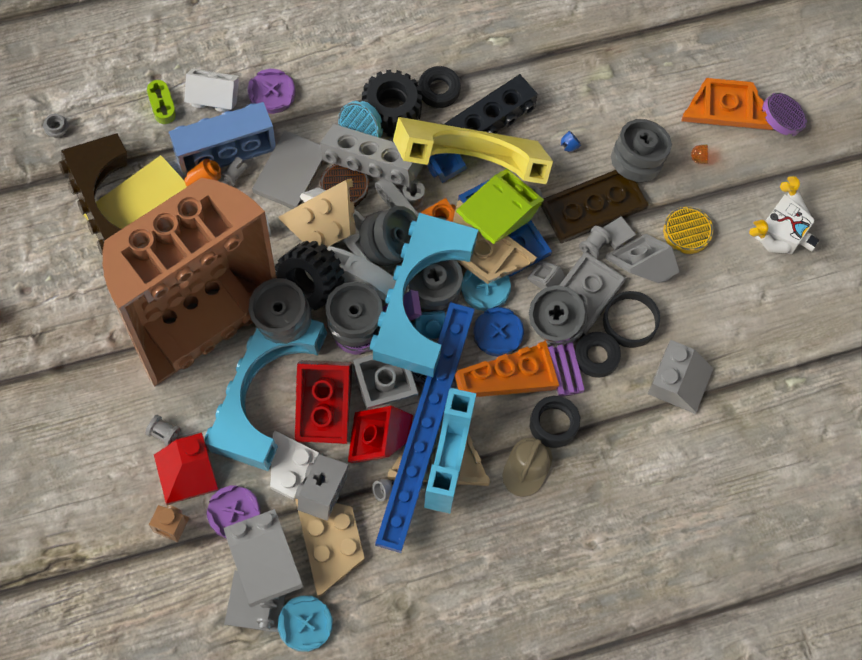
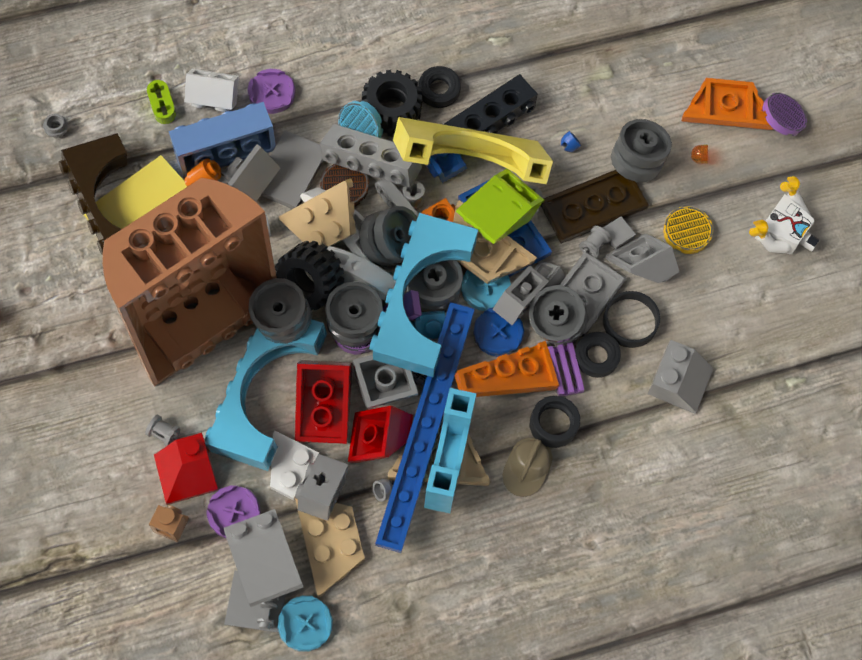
(255, 173): none -> light grey slope
(519, 295): none -> light grey brick

